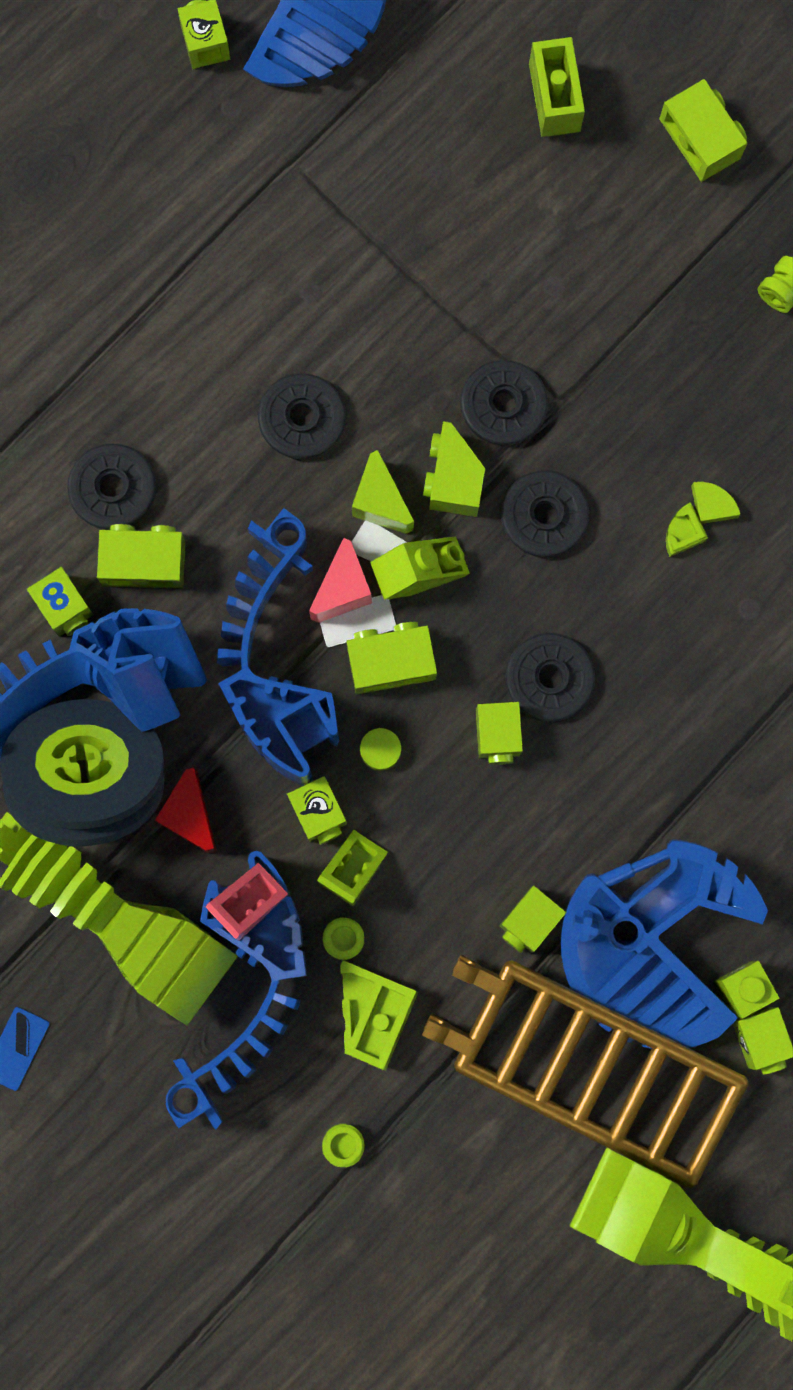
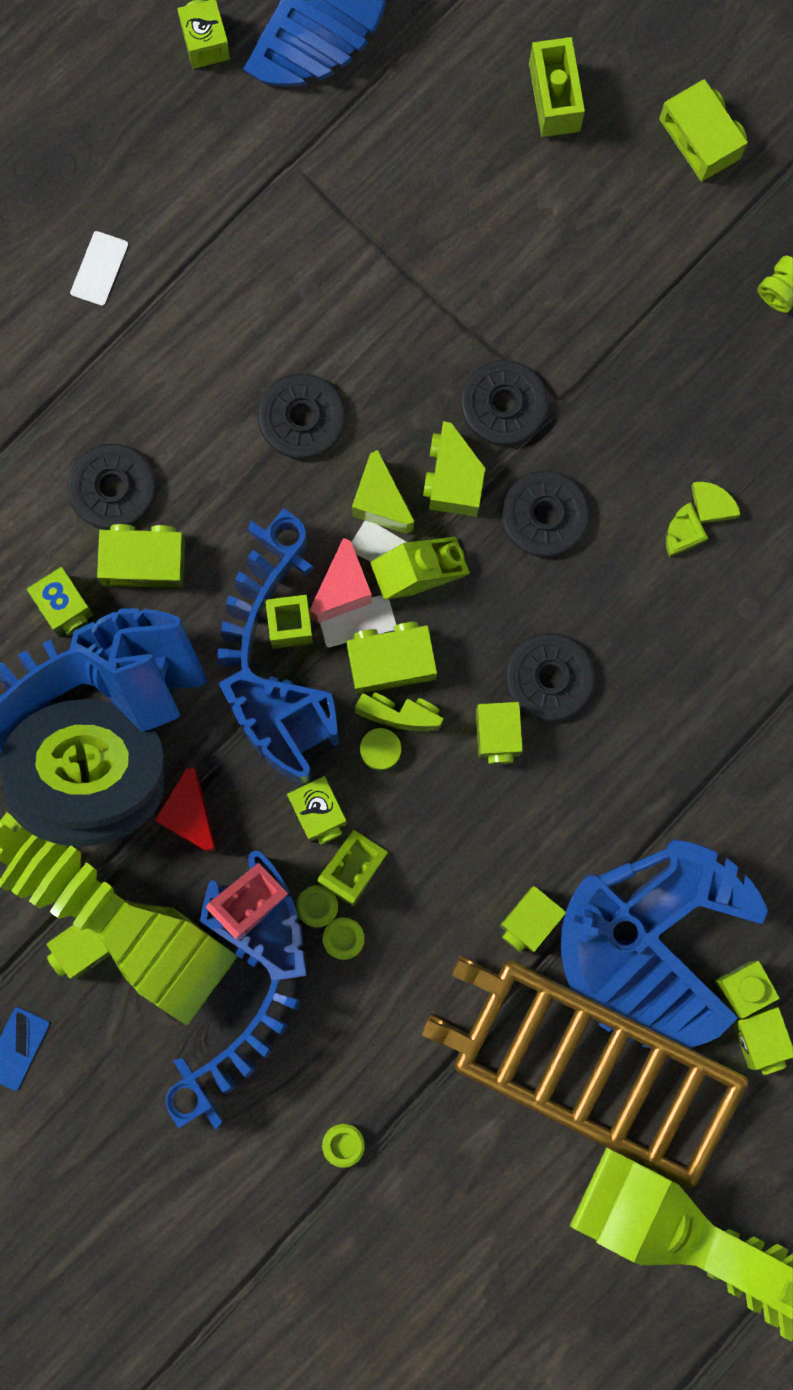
(76, 952): none -> lime brick
(99, 268): none -> white sticker
(289, 621): none -> lime brick
(317, 906): none -> lime tile
(373, 1014): lime wing -> none
(412, 717): none -> lime slope

